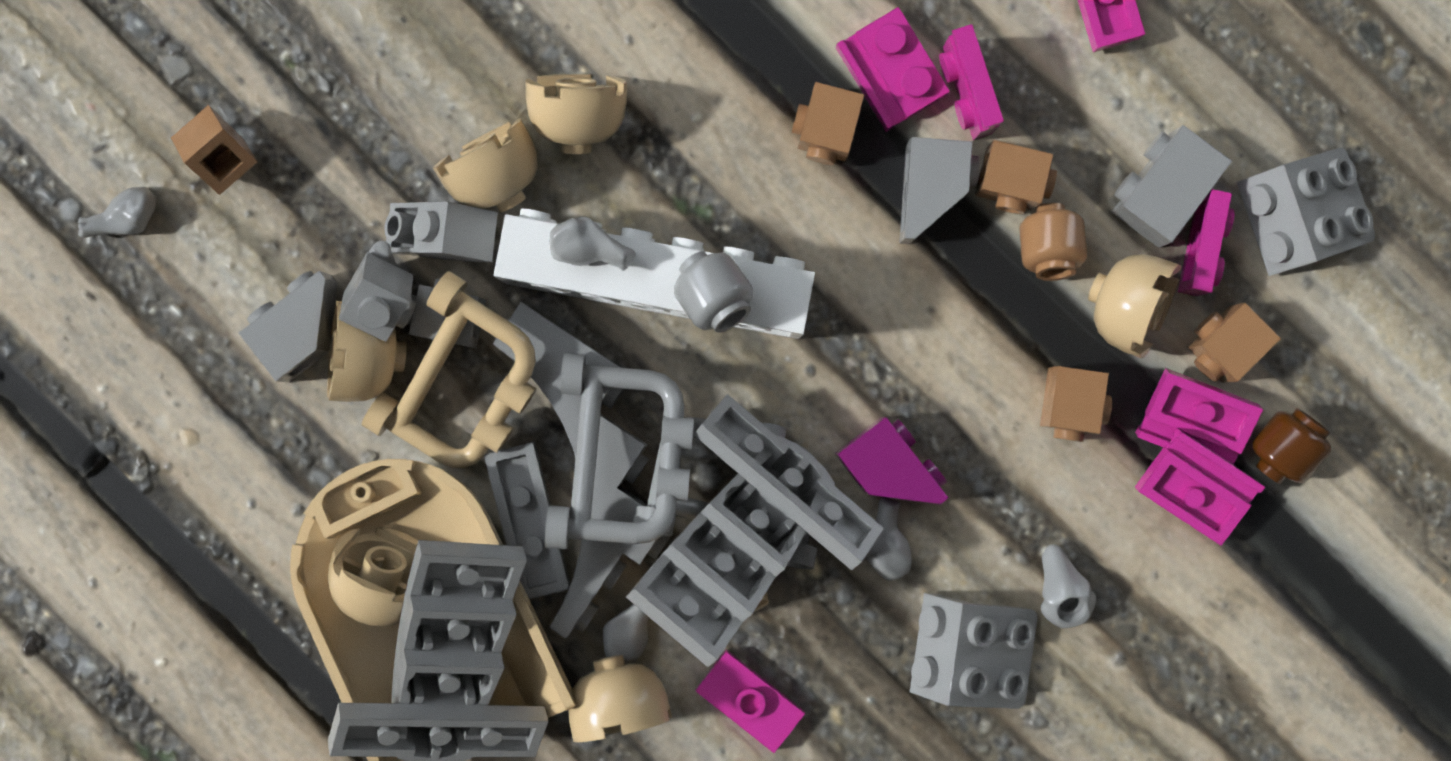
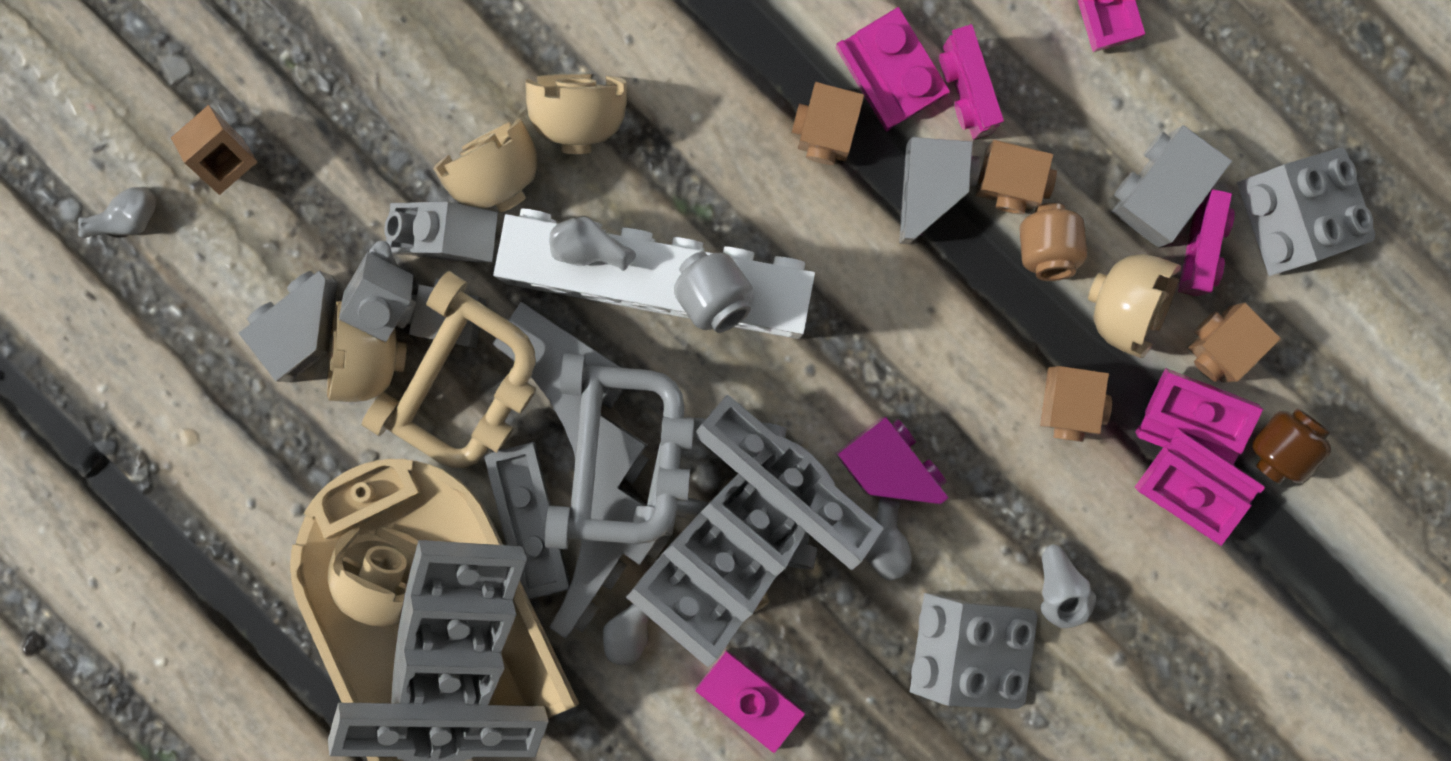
(617, 700): tan cylinder -> none

